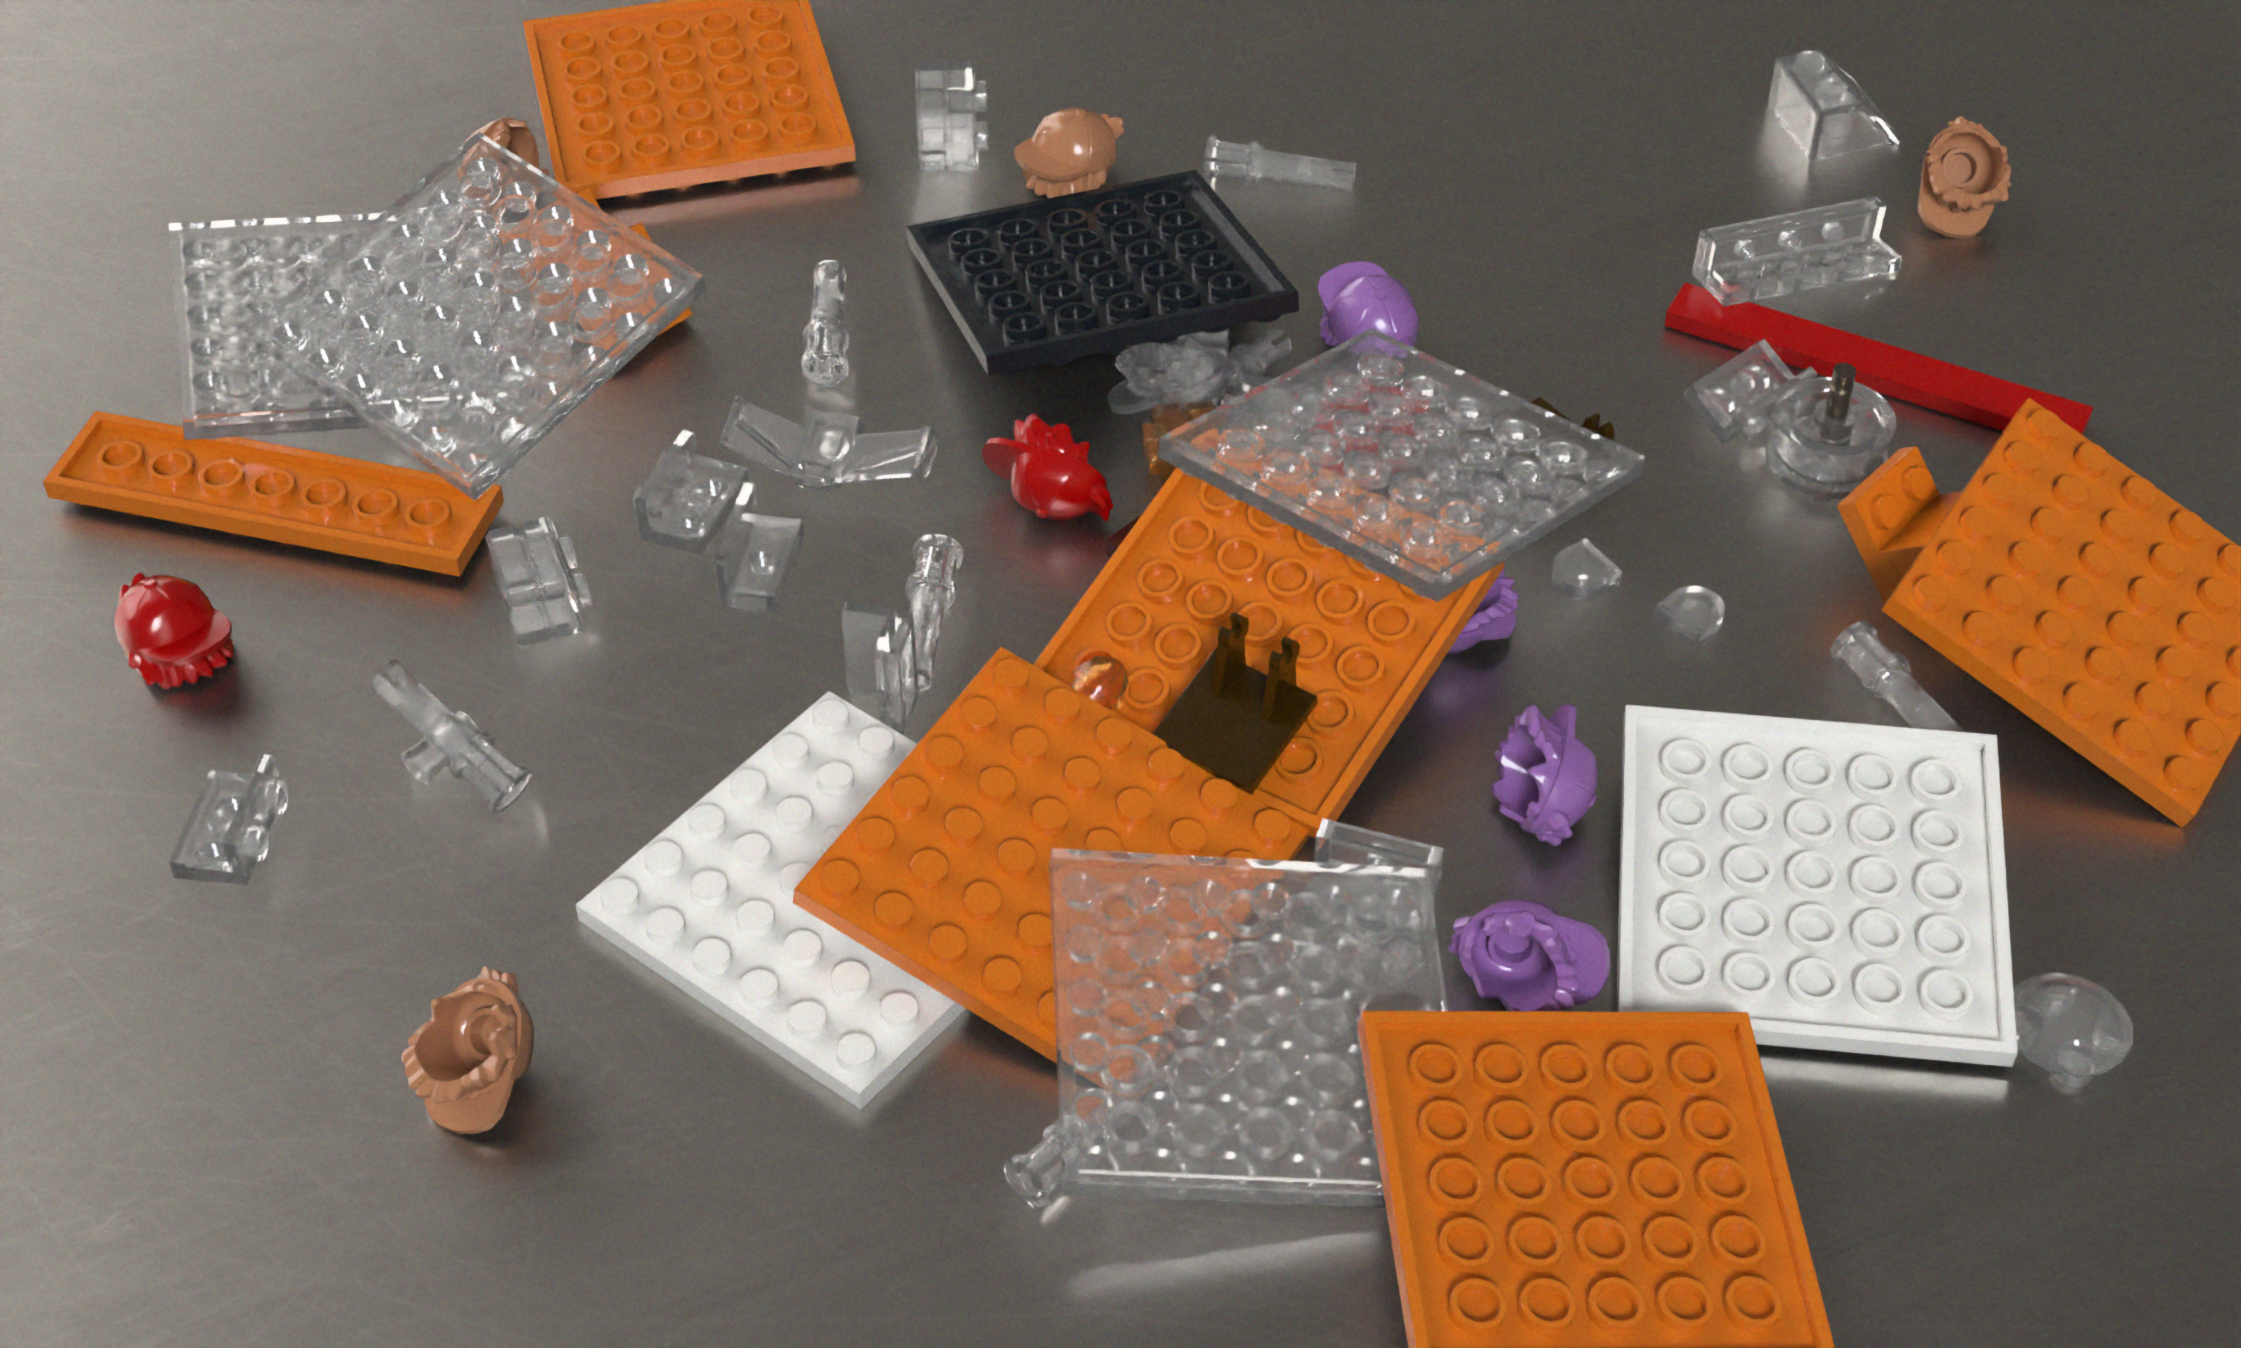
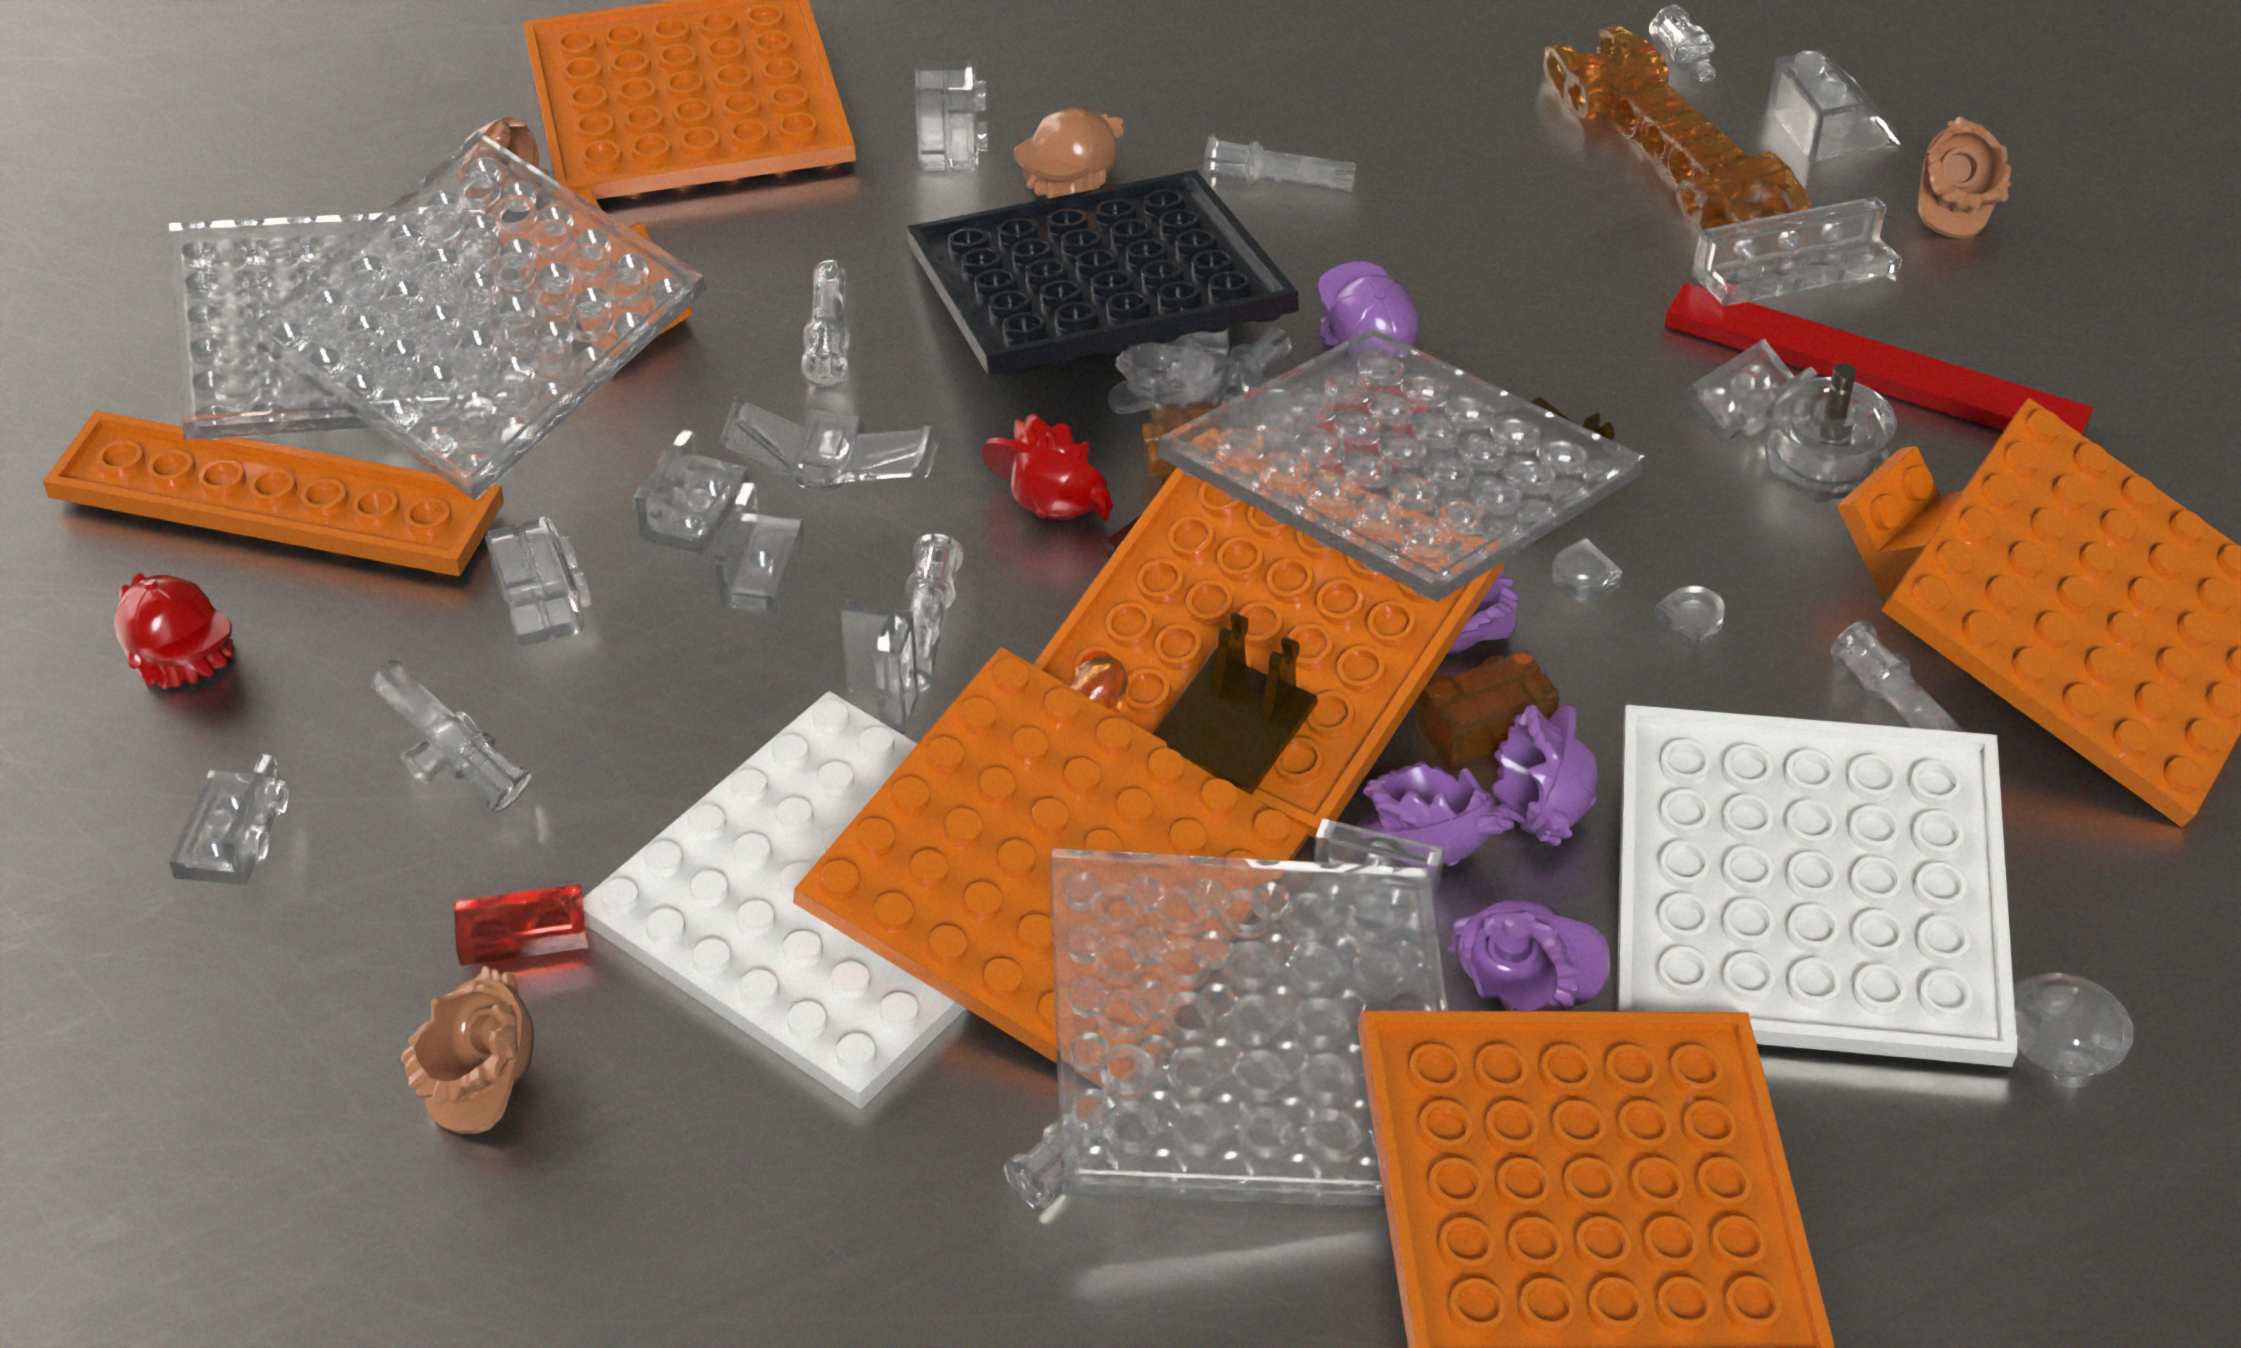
(520, 924): none -> clear red plate
(1435, 809): none -> medium lavender hair
(1474, 709): none -> clear orange brick
(1632, 92): none -> clear orange piece
(1687, 44): none -> clear piece

